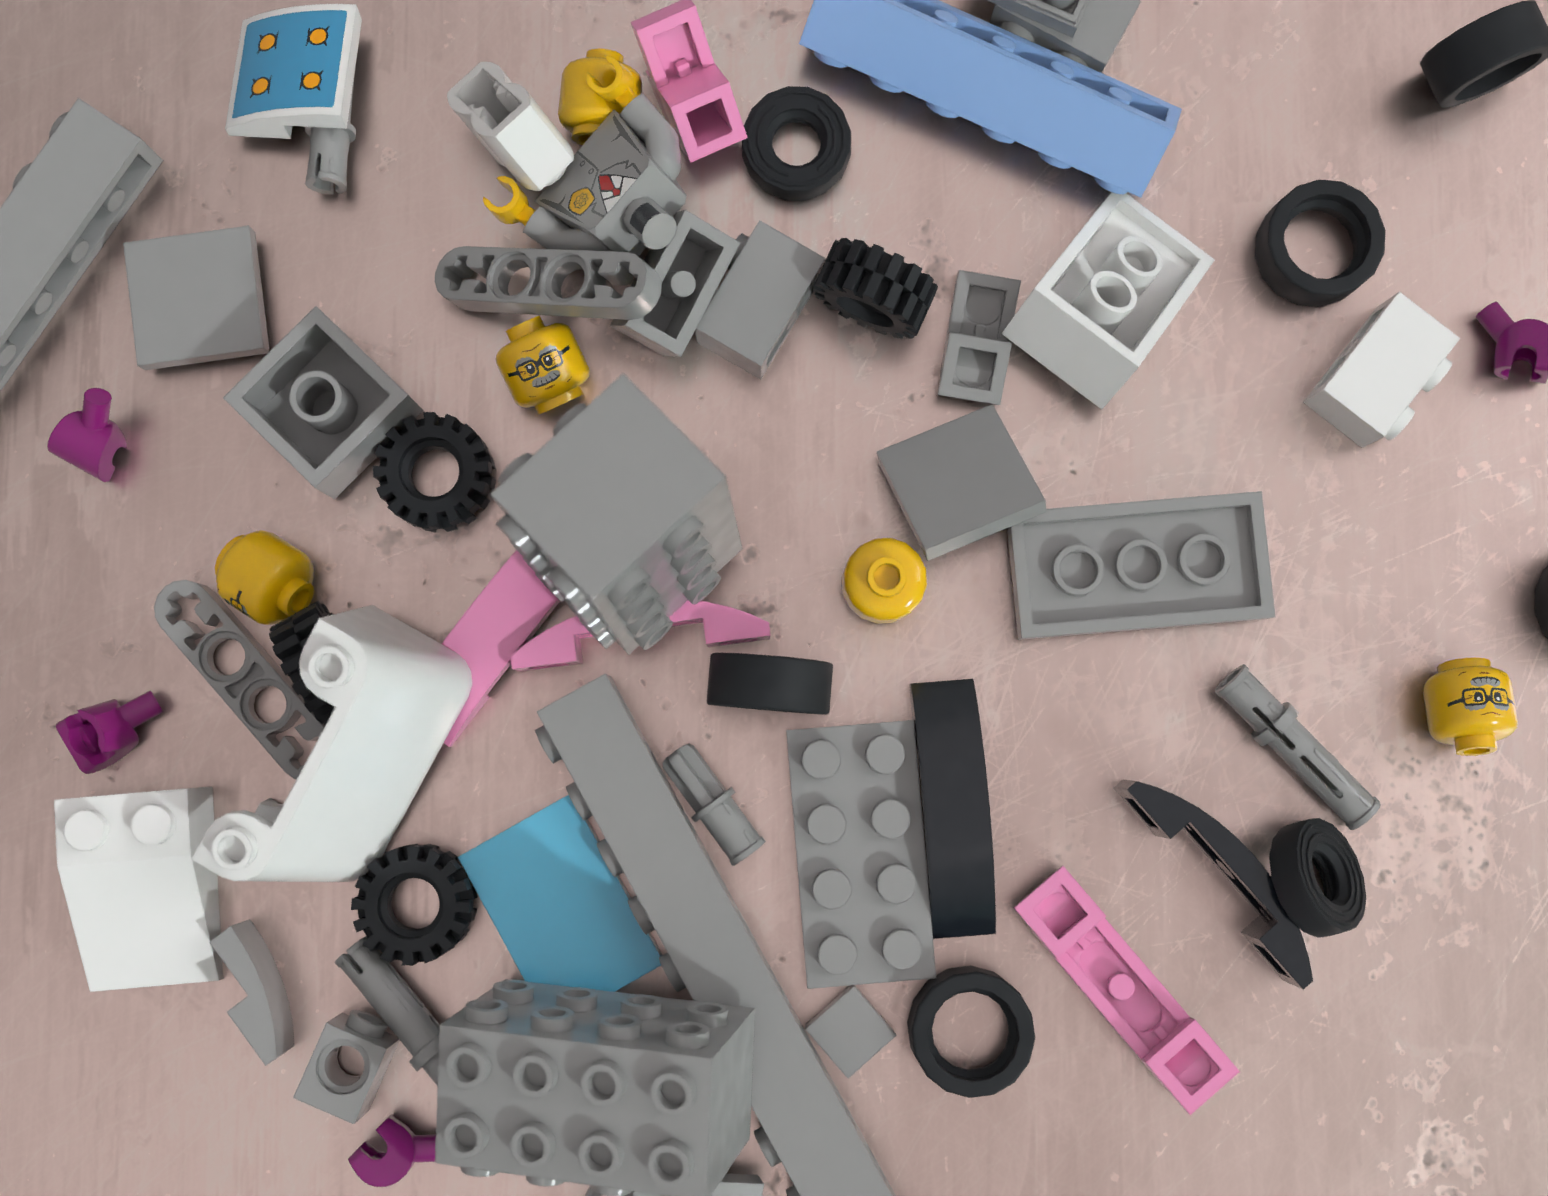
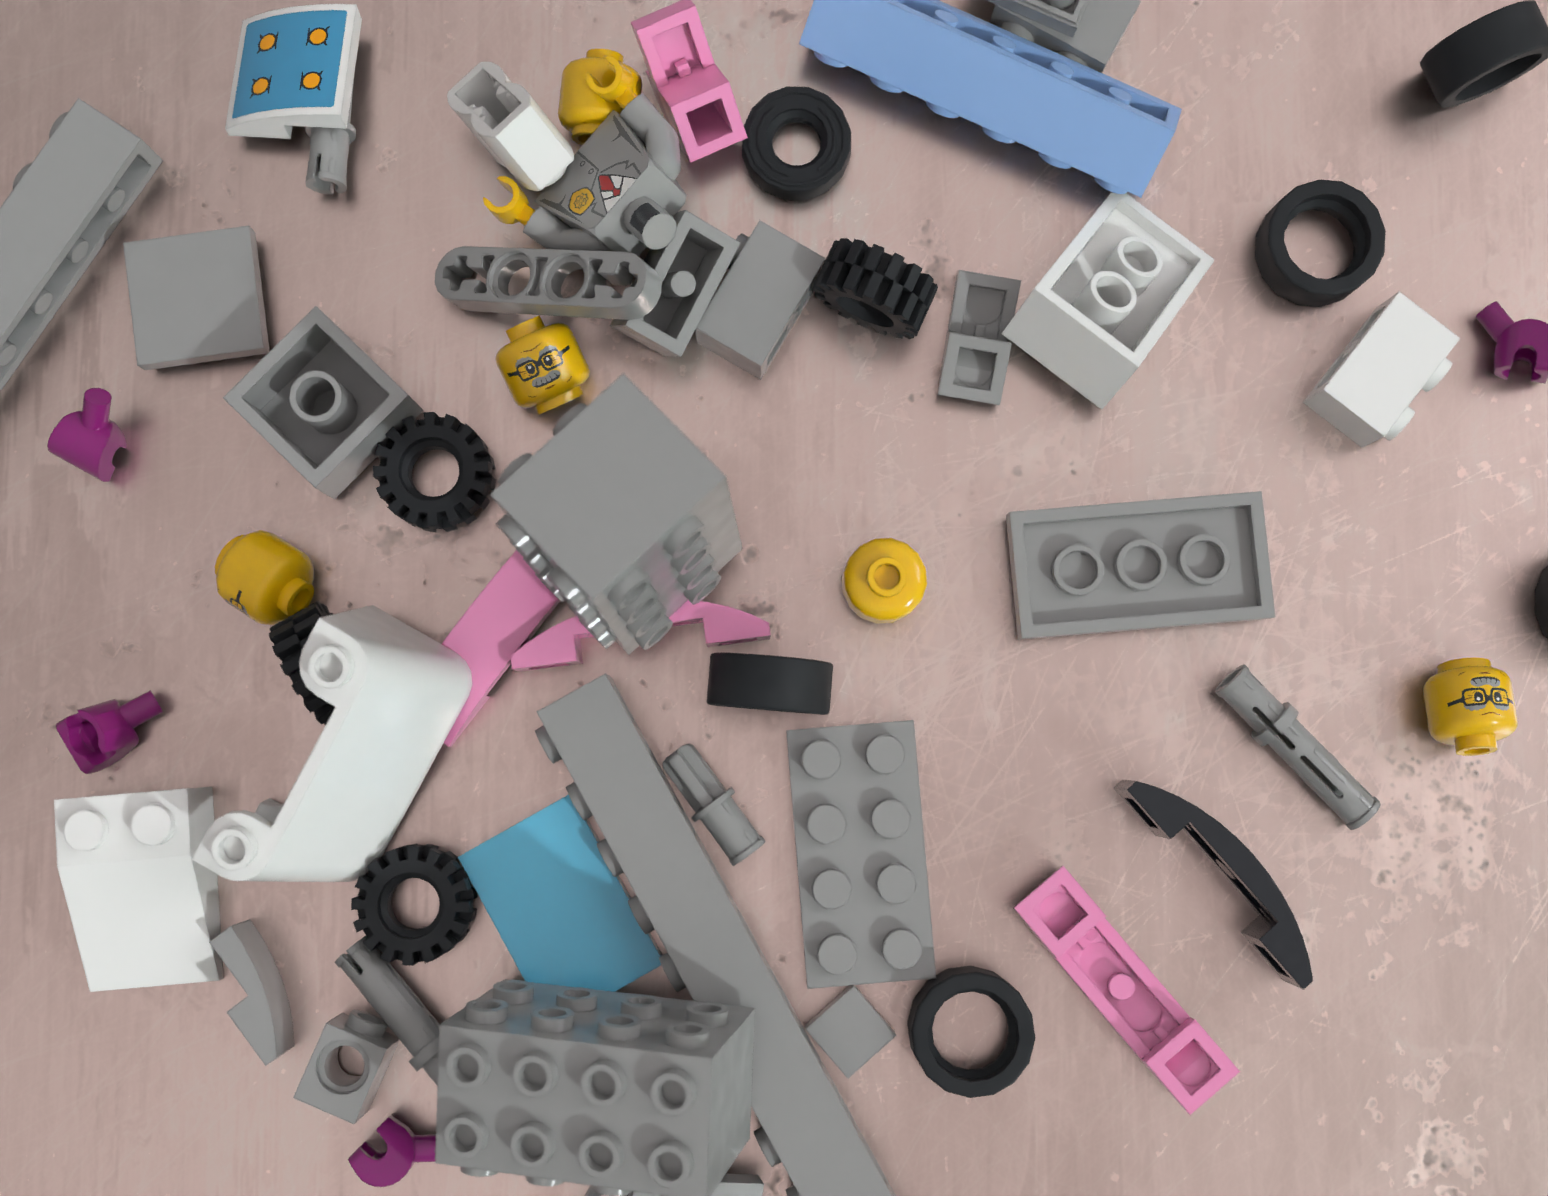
(243, 686): light grey beam -> none
(955, 808): black slope -> none
(961, 482): light grey tile -> none
(1296, 886): black tyre -> none

